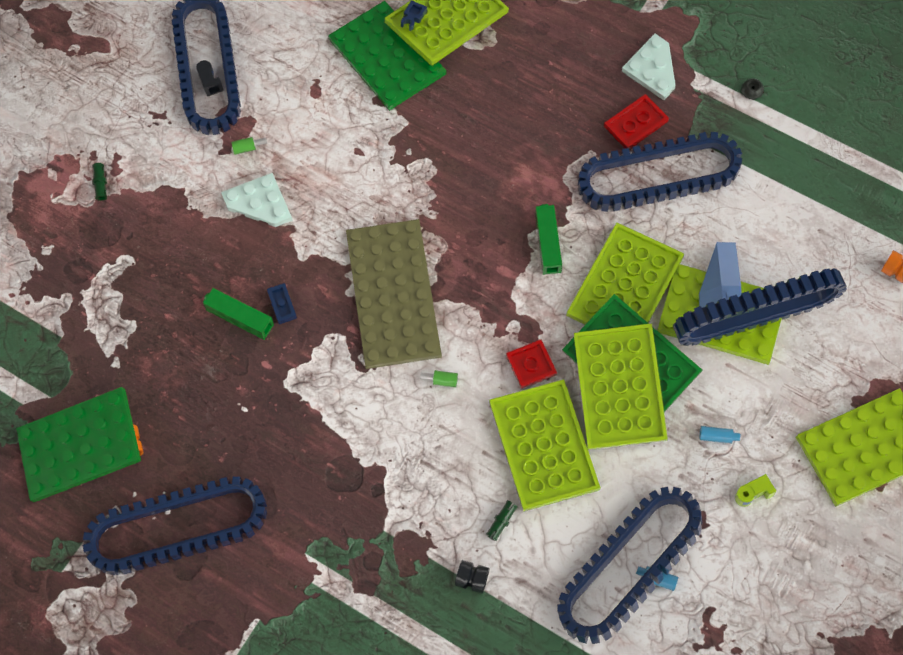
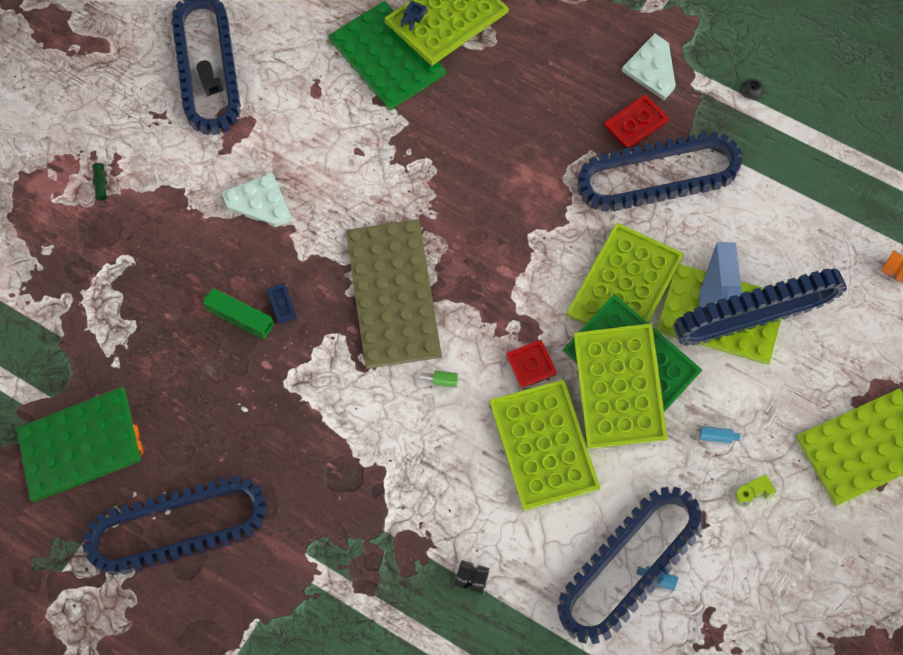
(247, 145): bright green piece -> none
(501, 520): dark green pin -> none
(548, 239): green brick -> none

